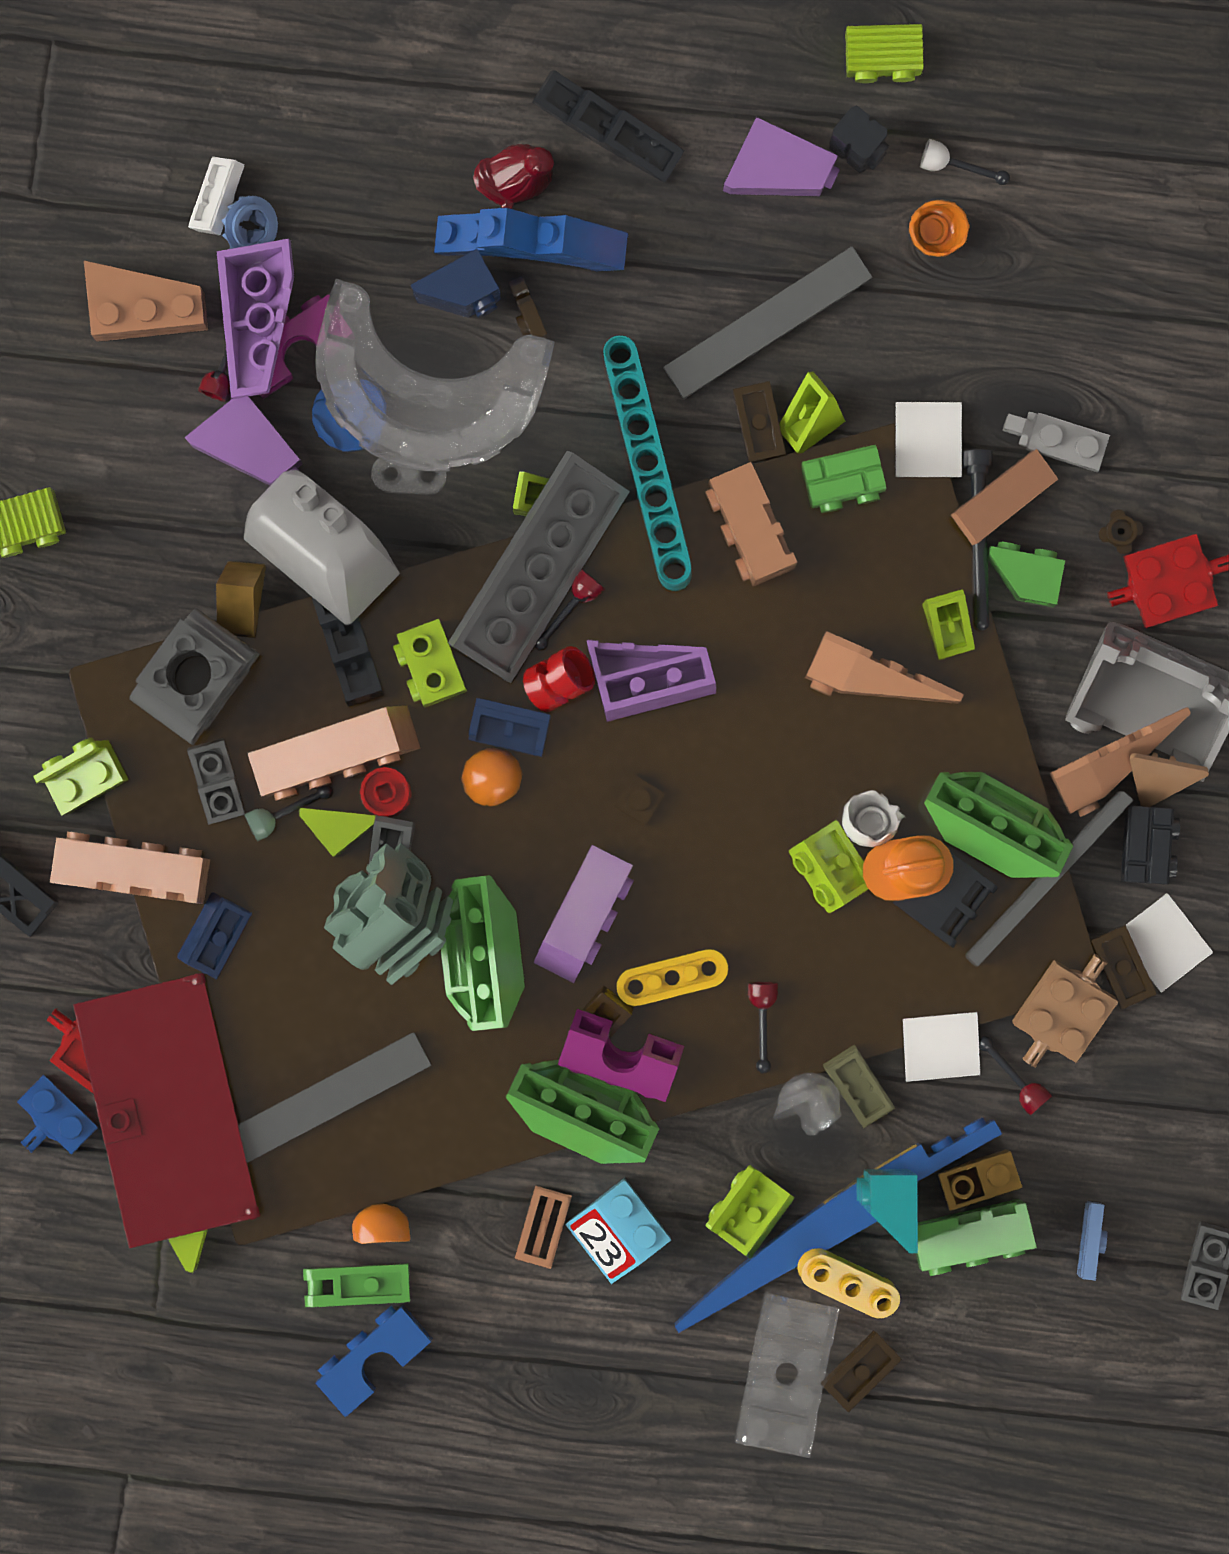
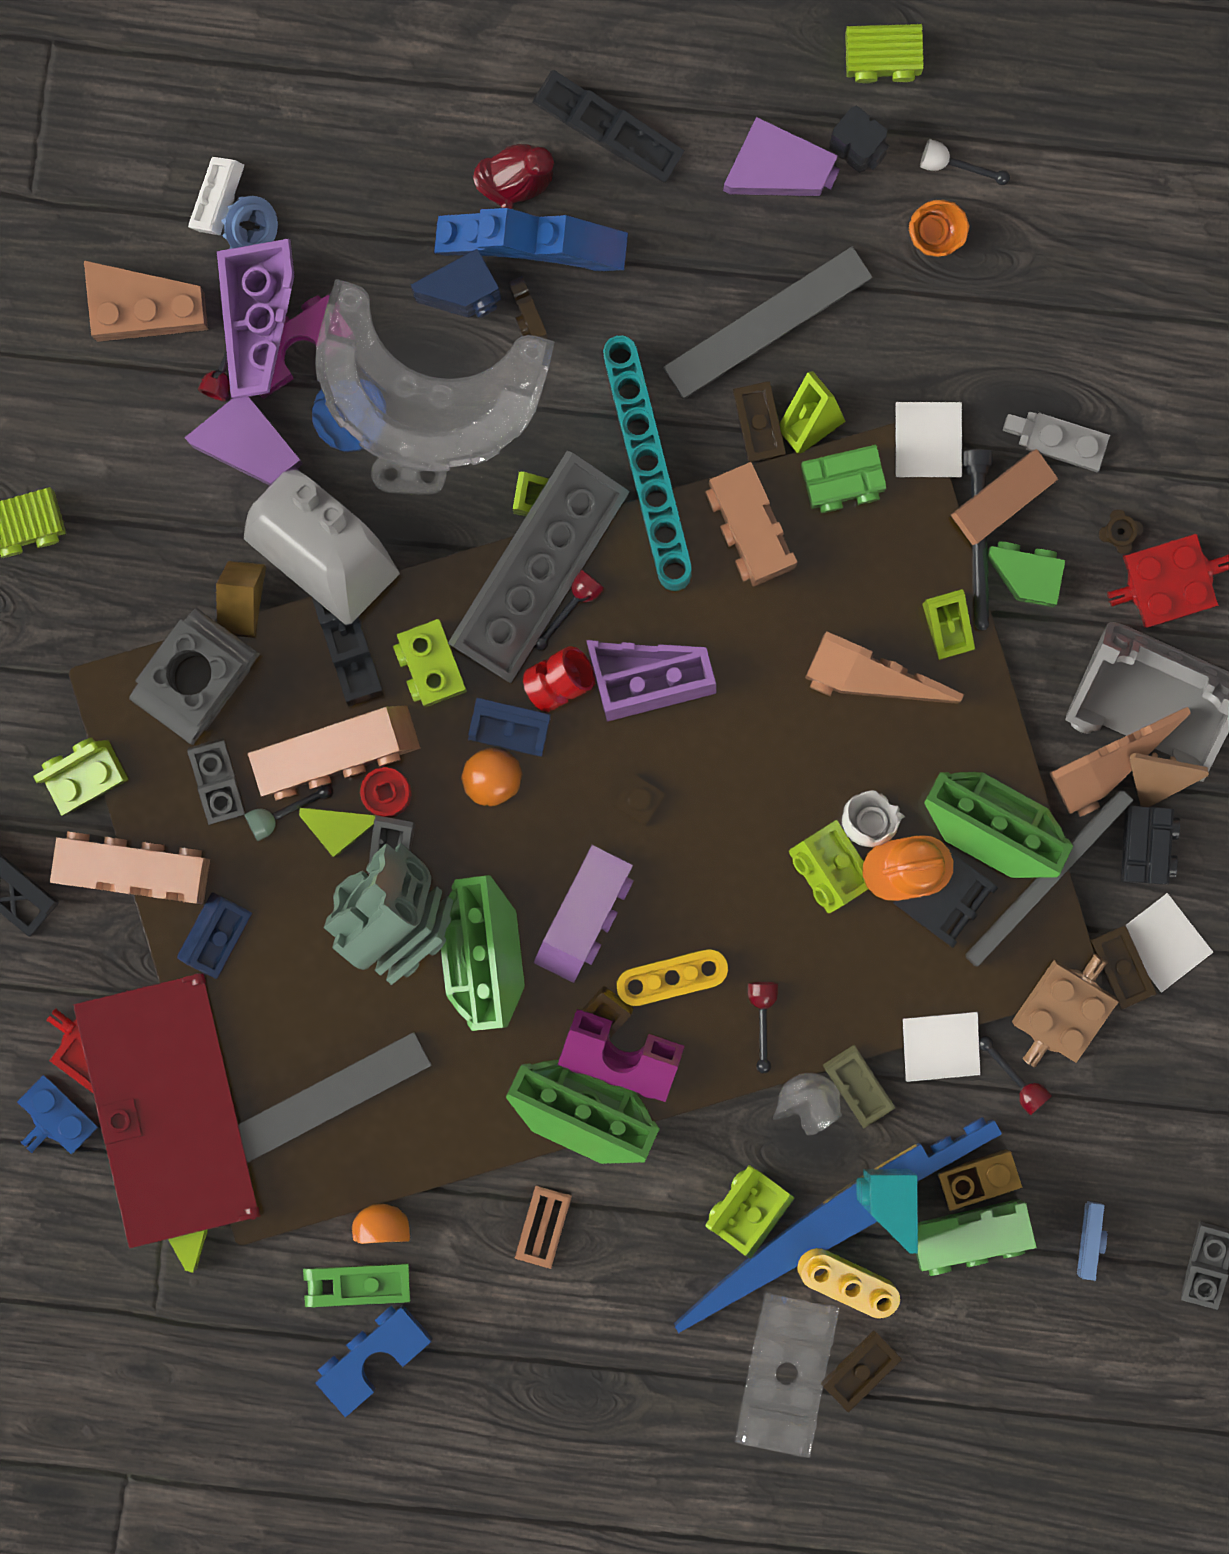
(618, 1231): medium azure slope -> none

